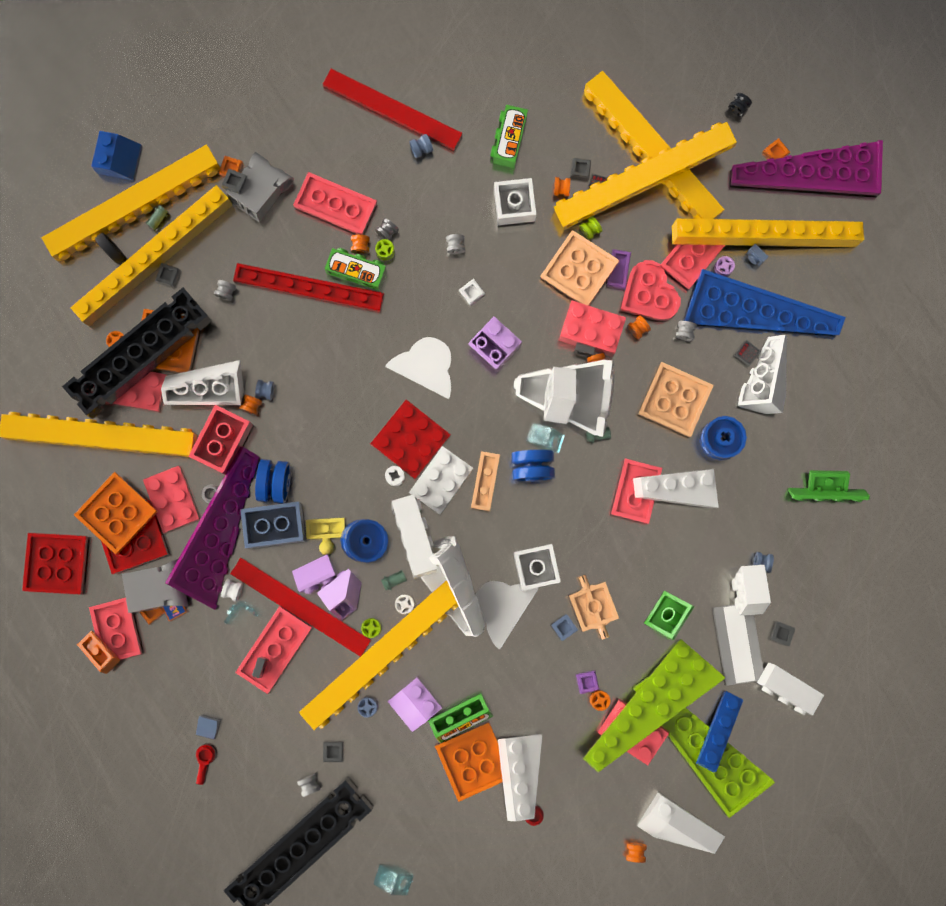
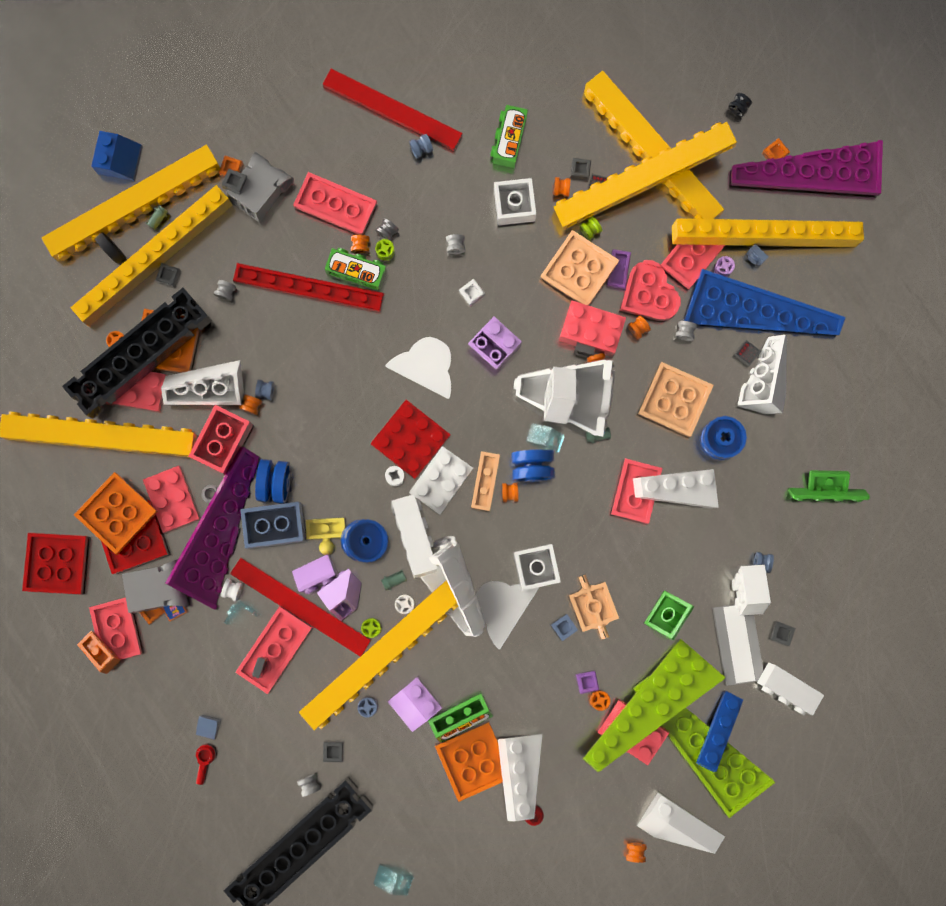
(510, 492): none -> orange wheel

